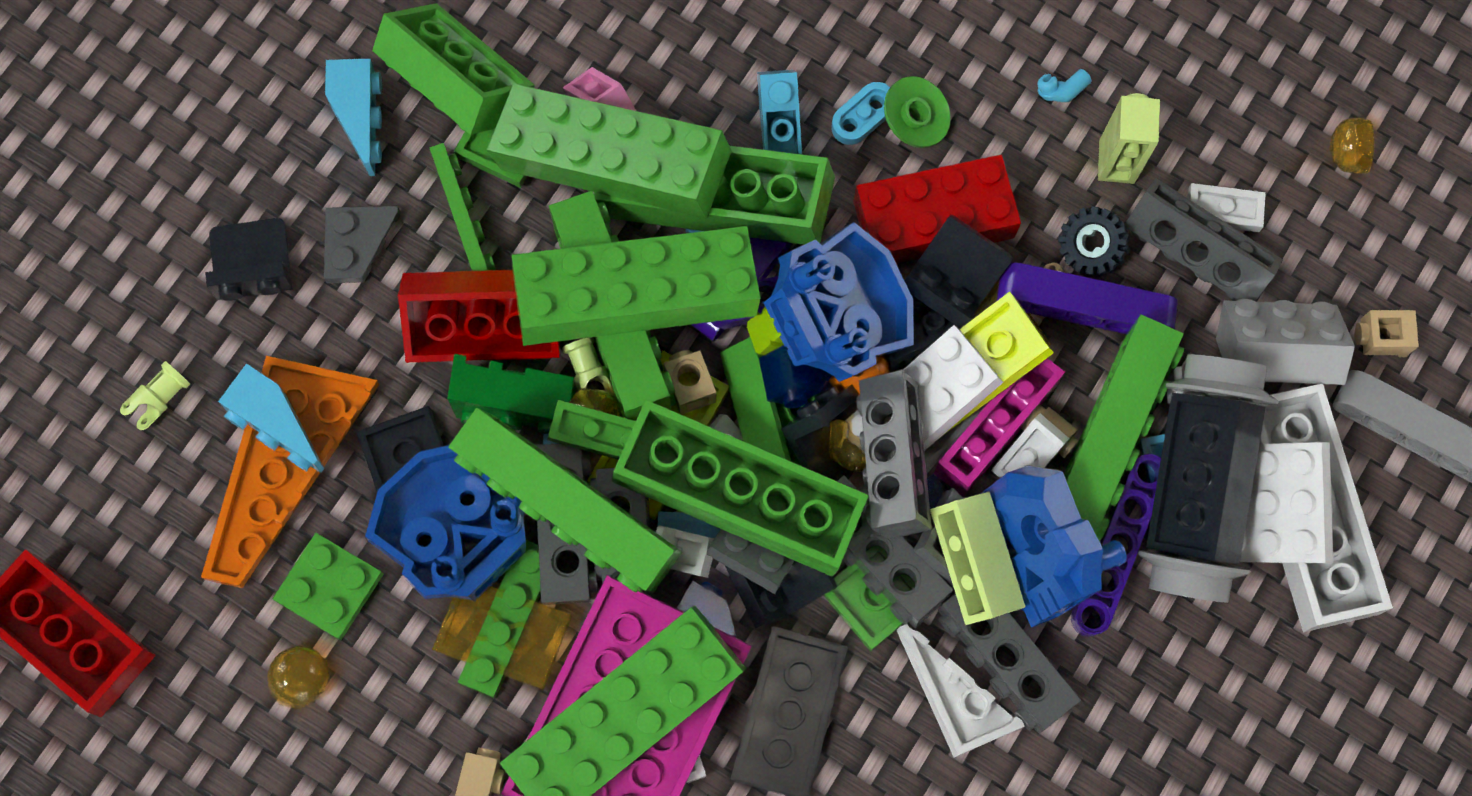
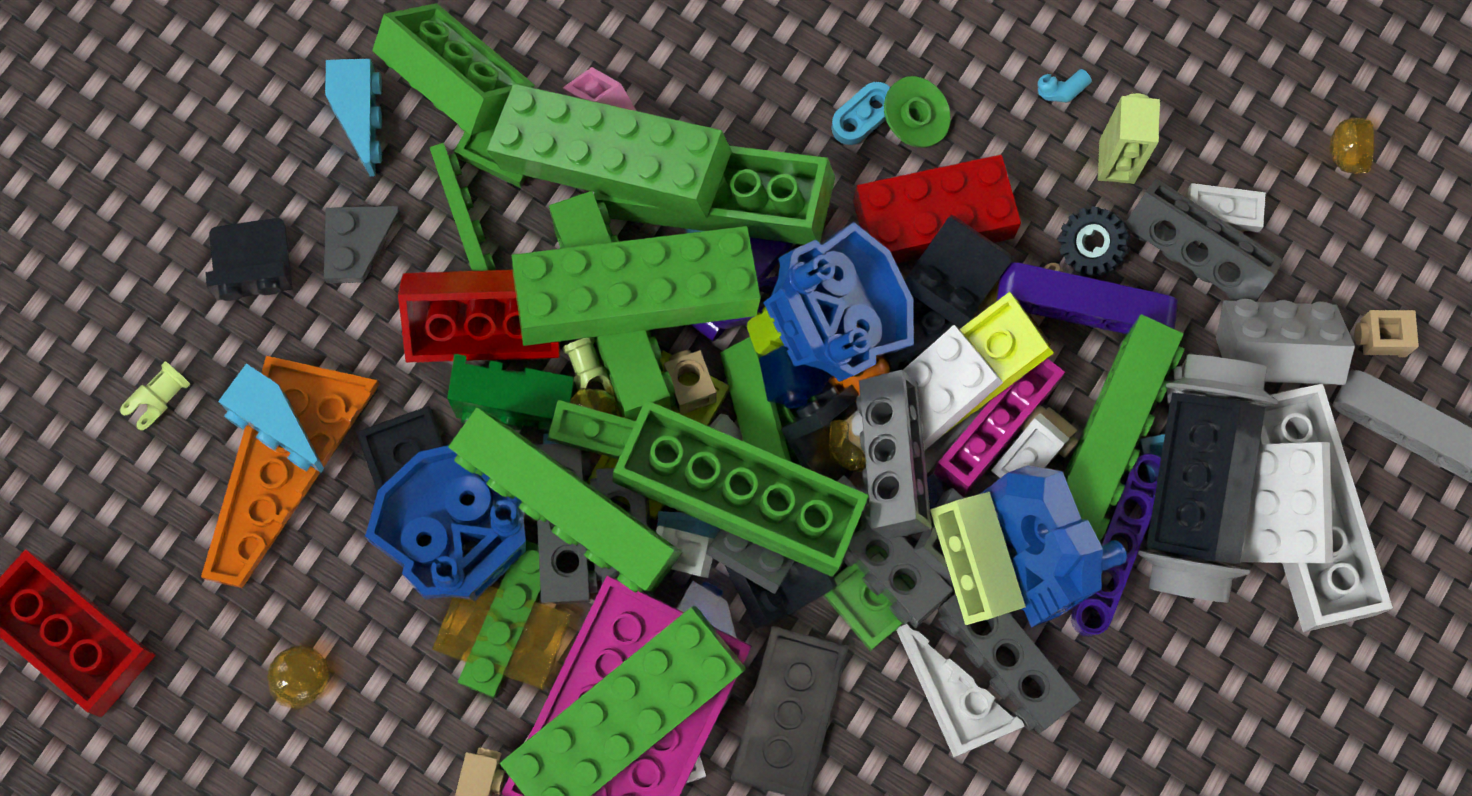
(328, 586): bright green plate -> none
(779, 111): medium azure slope -> none

